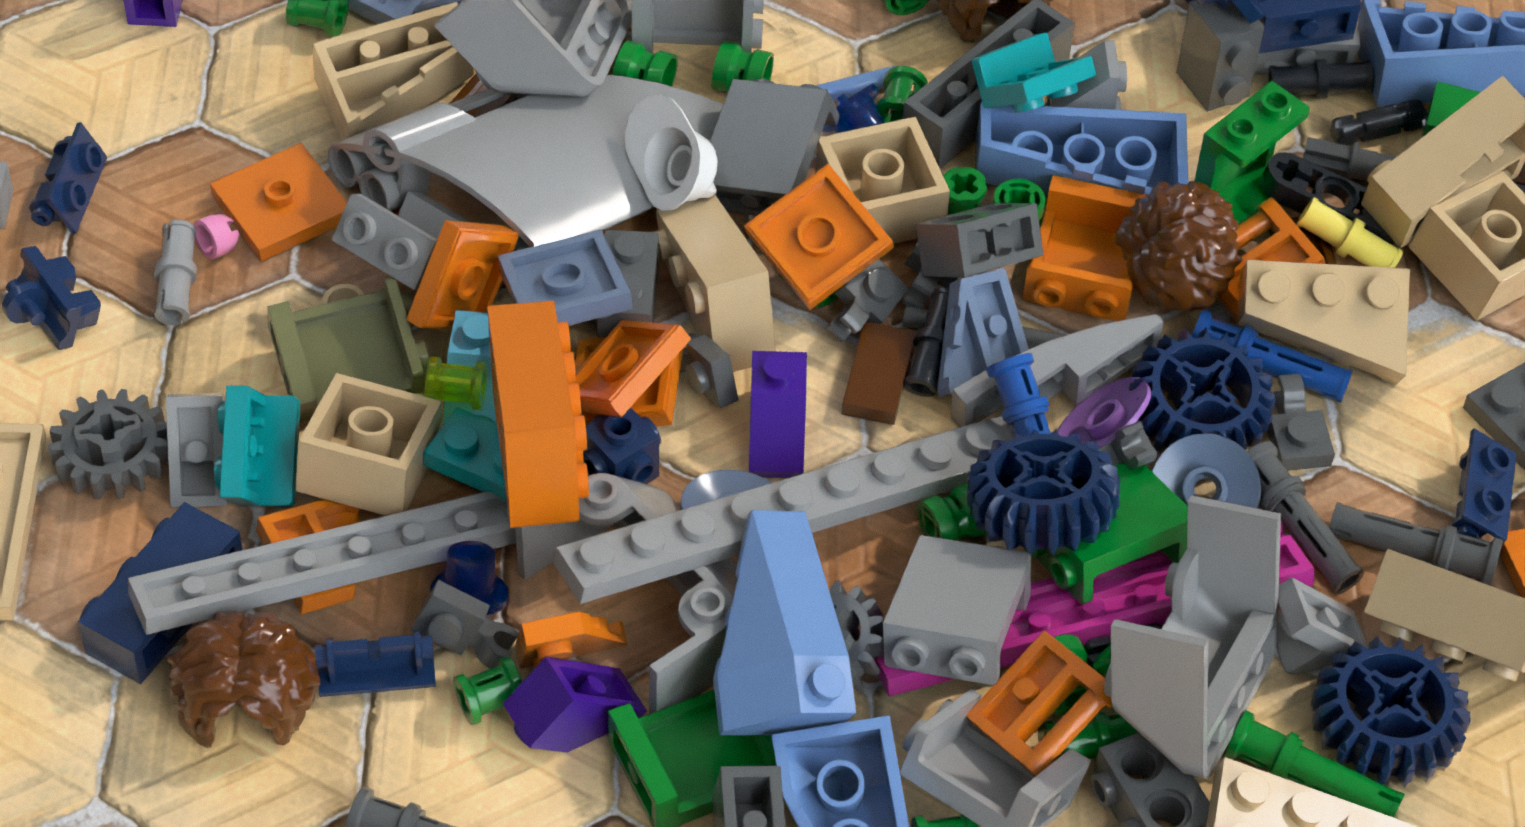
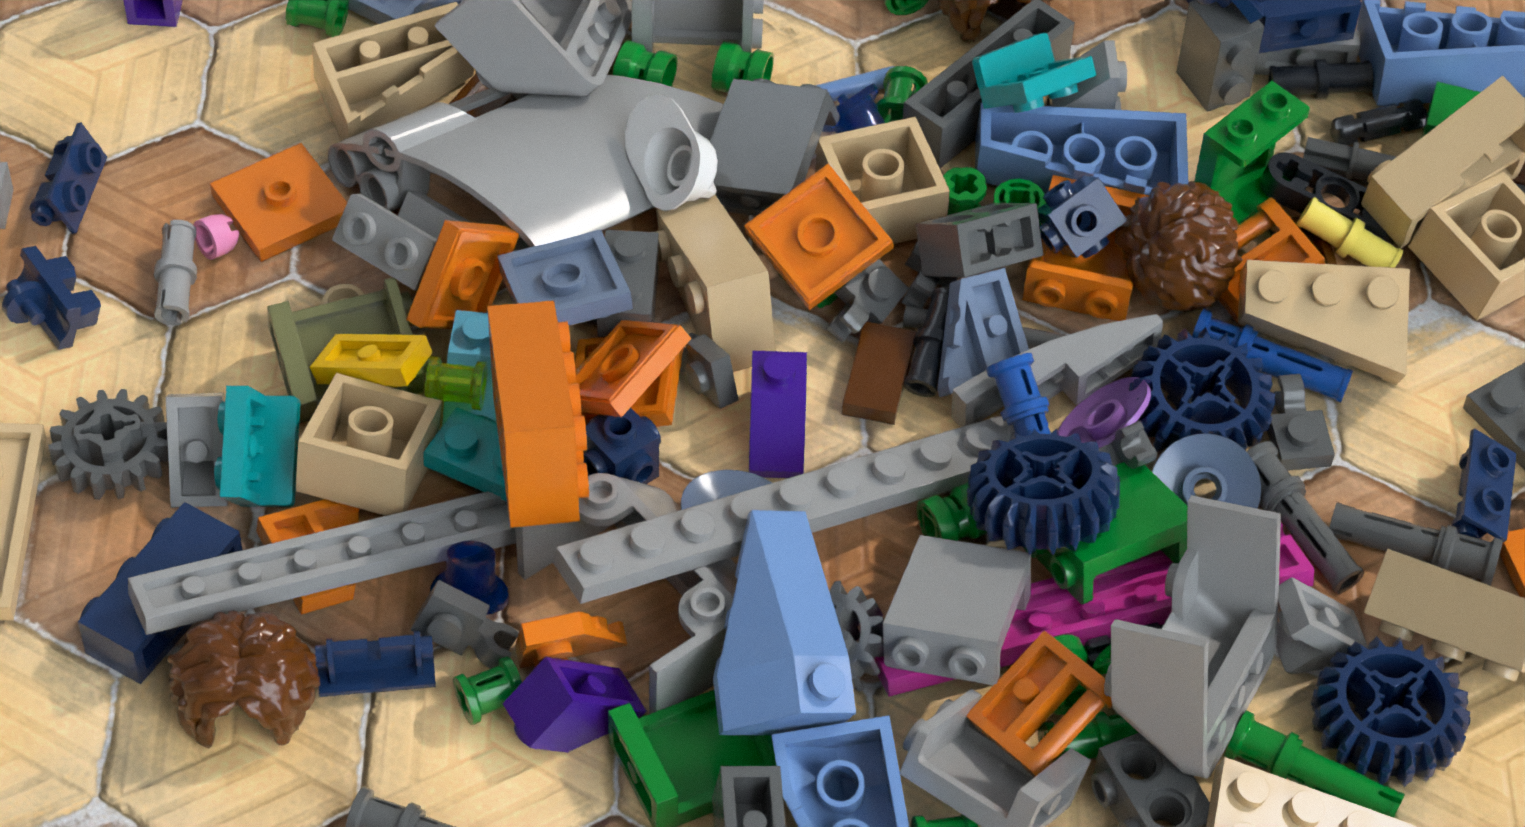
(372, 358): none -> yellow plate
(1078, 217): none -> brick

